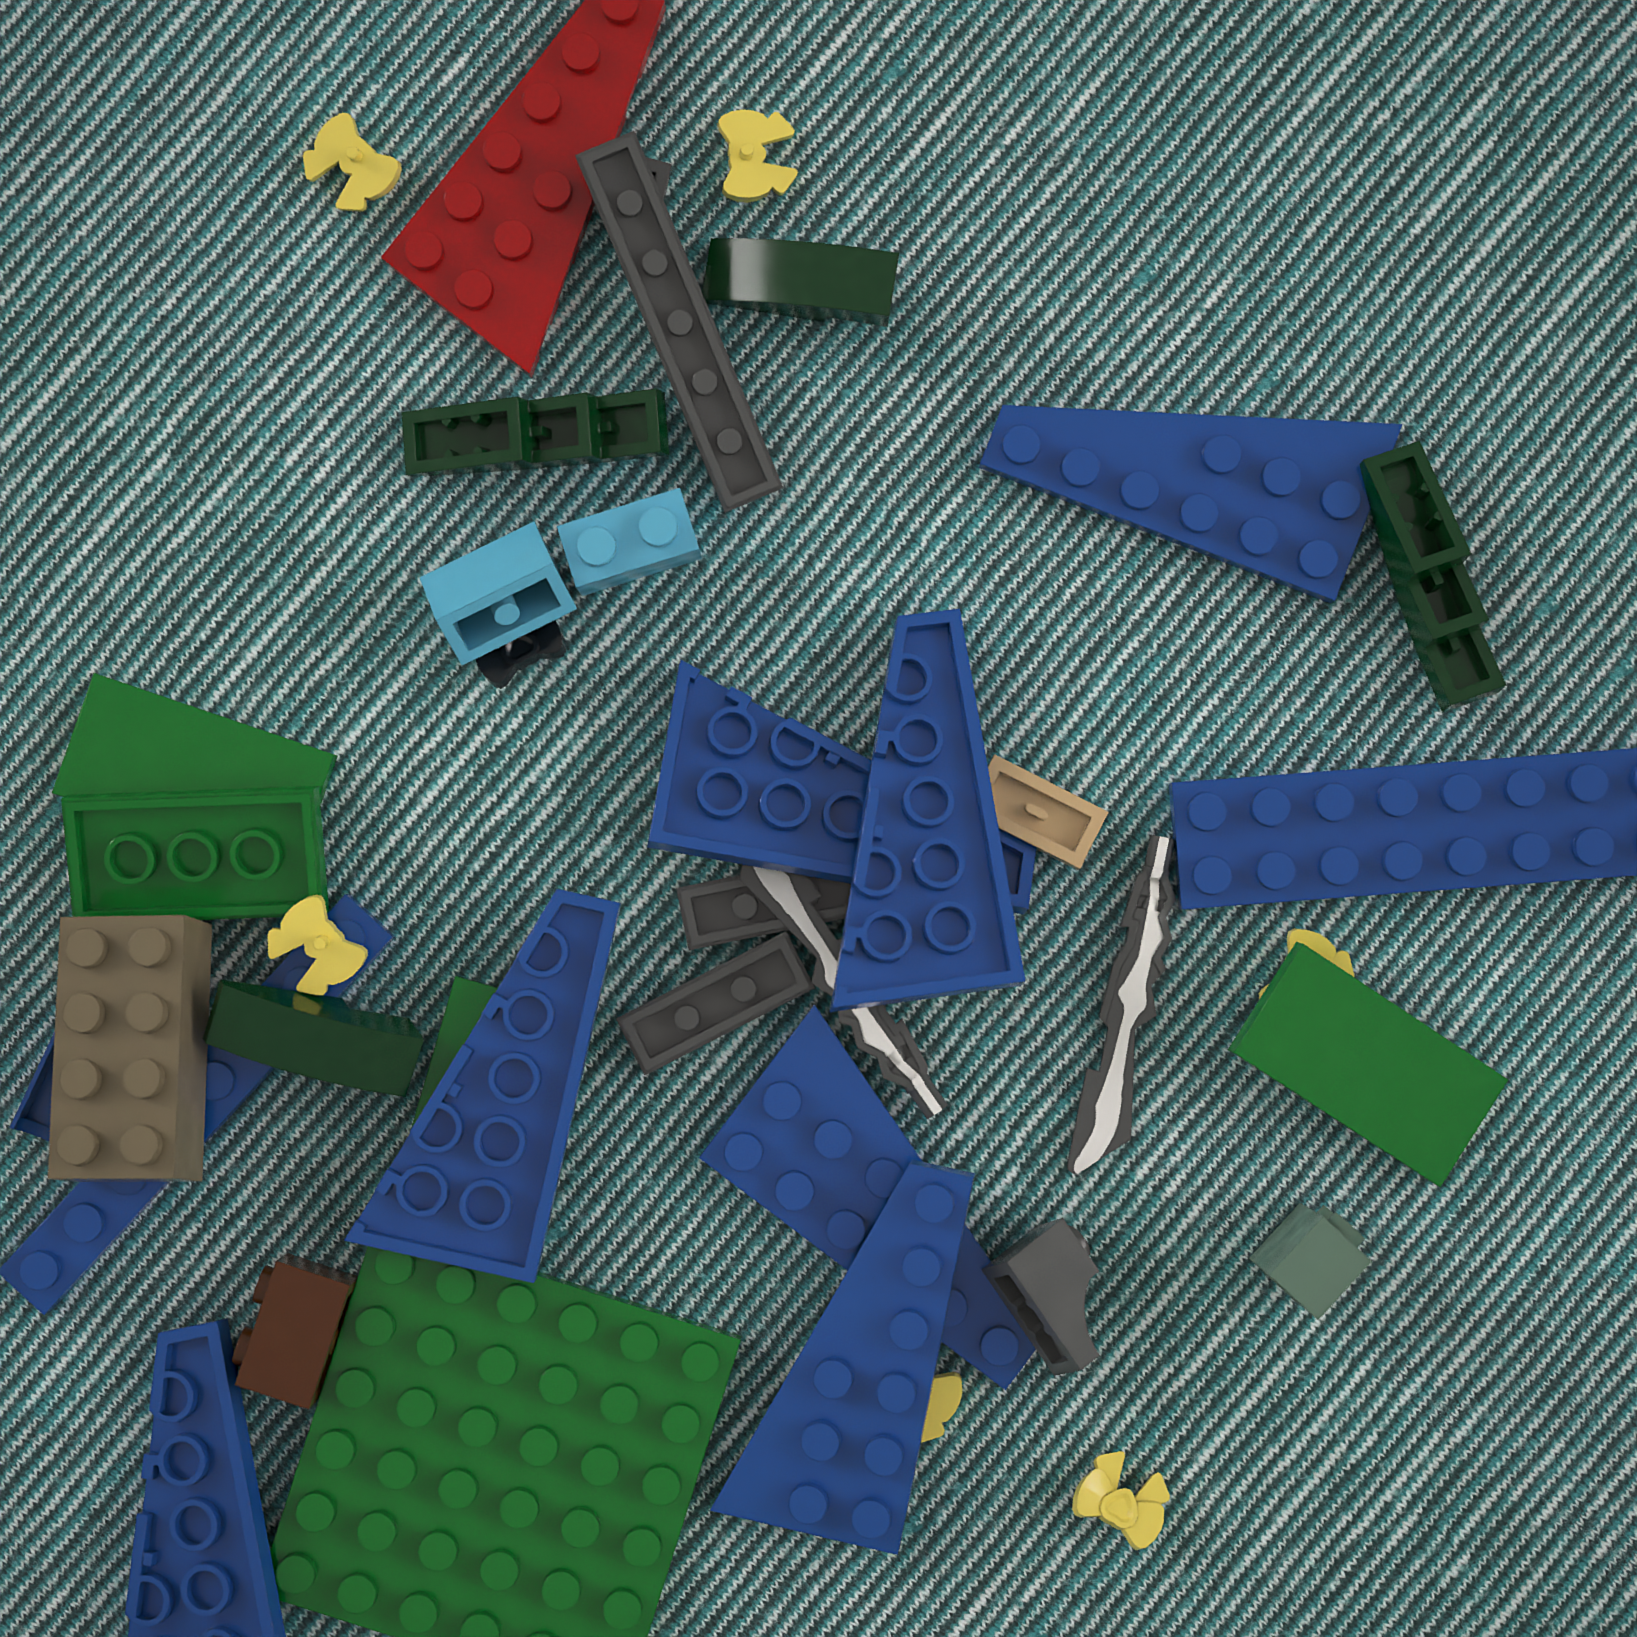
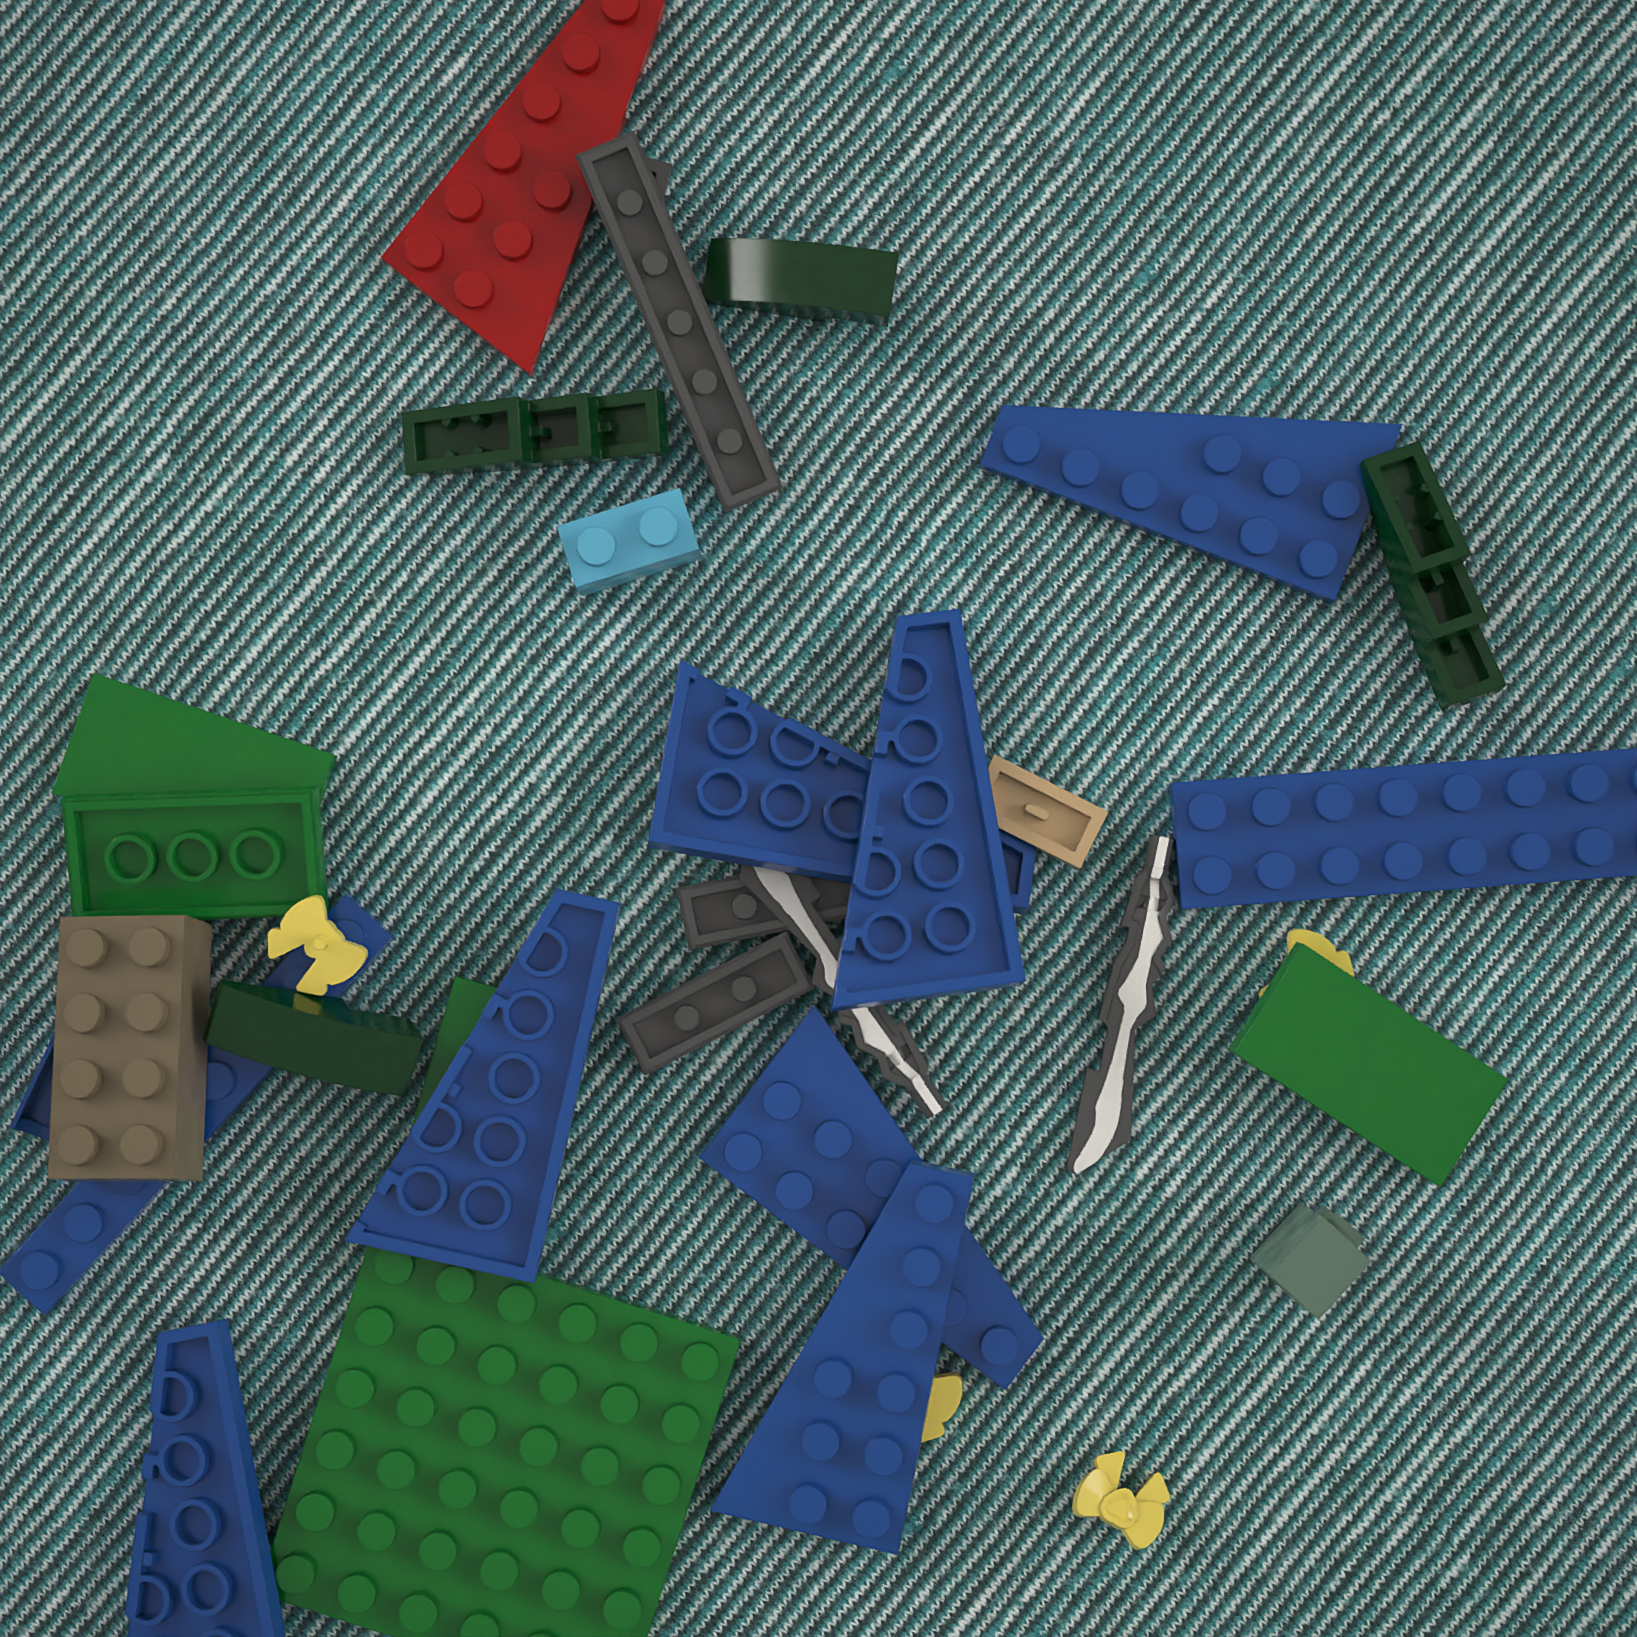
(294, 1330): reddish brown brick -> none
(369, 172): light yellow piece -> none
(497, 593): medium azure brick -> none
(503, 663): black piece -> none
(748, 174): light yellow piece -> none
(1045, 1290): dark grey arch -> none

